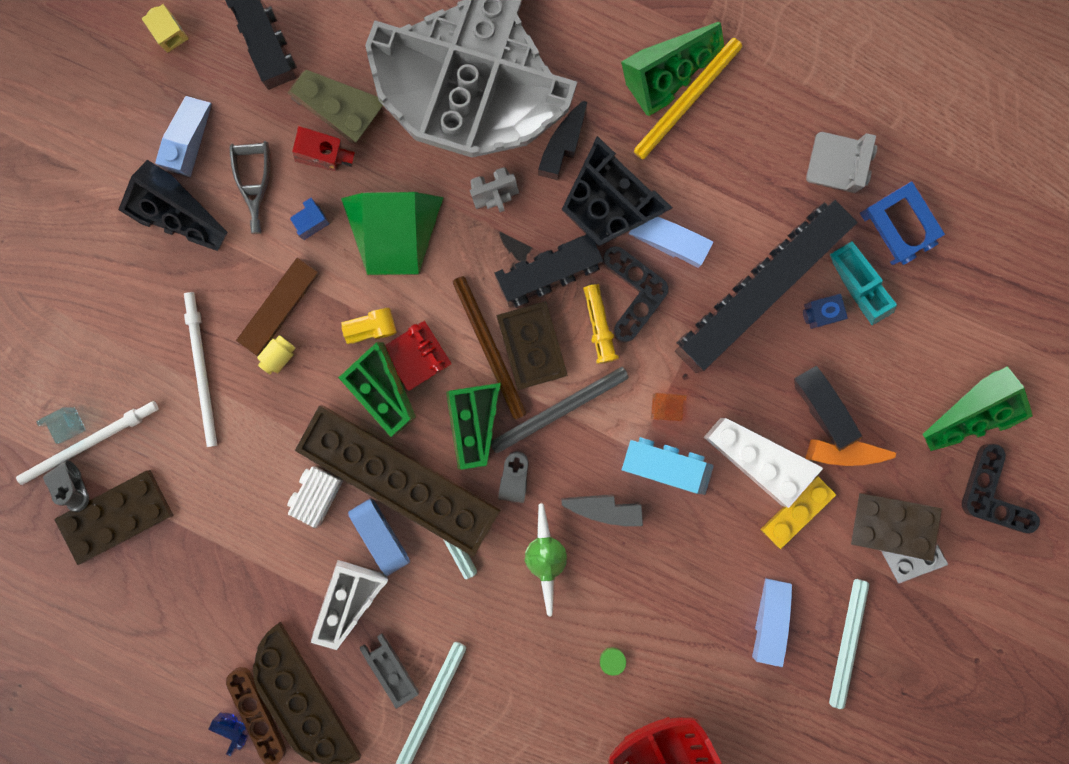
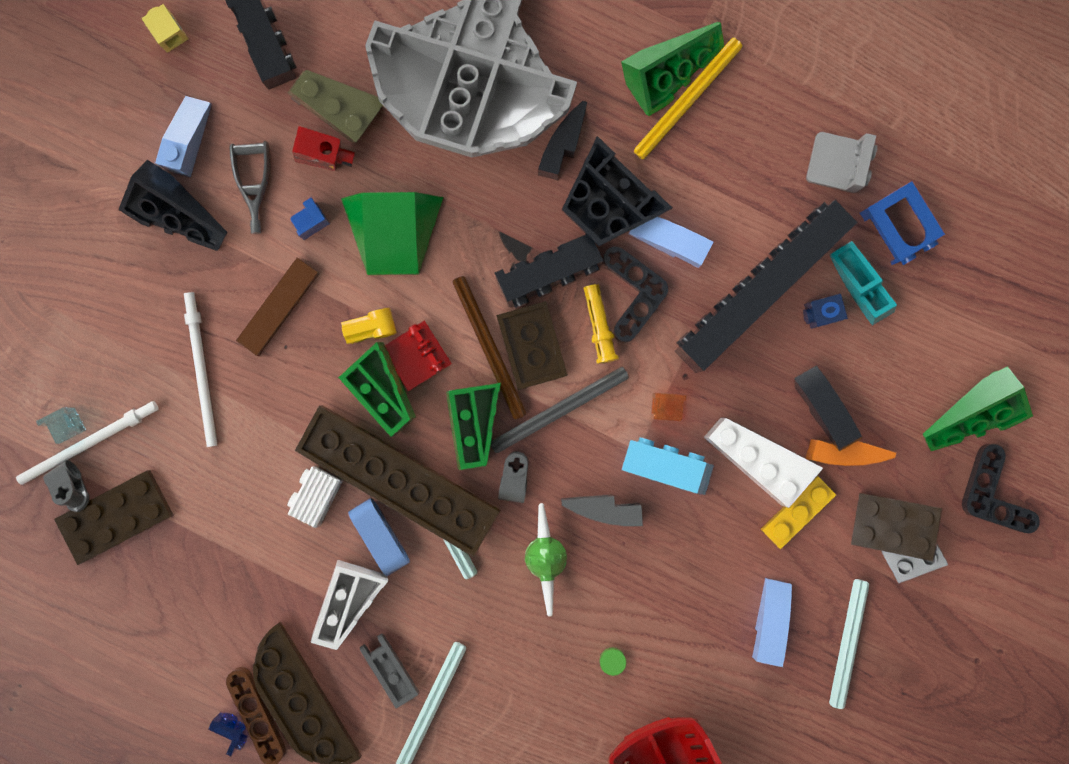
(276, 355): light yellow brick -> none
(494, 192): light grey hips -> none

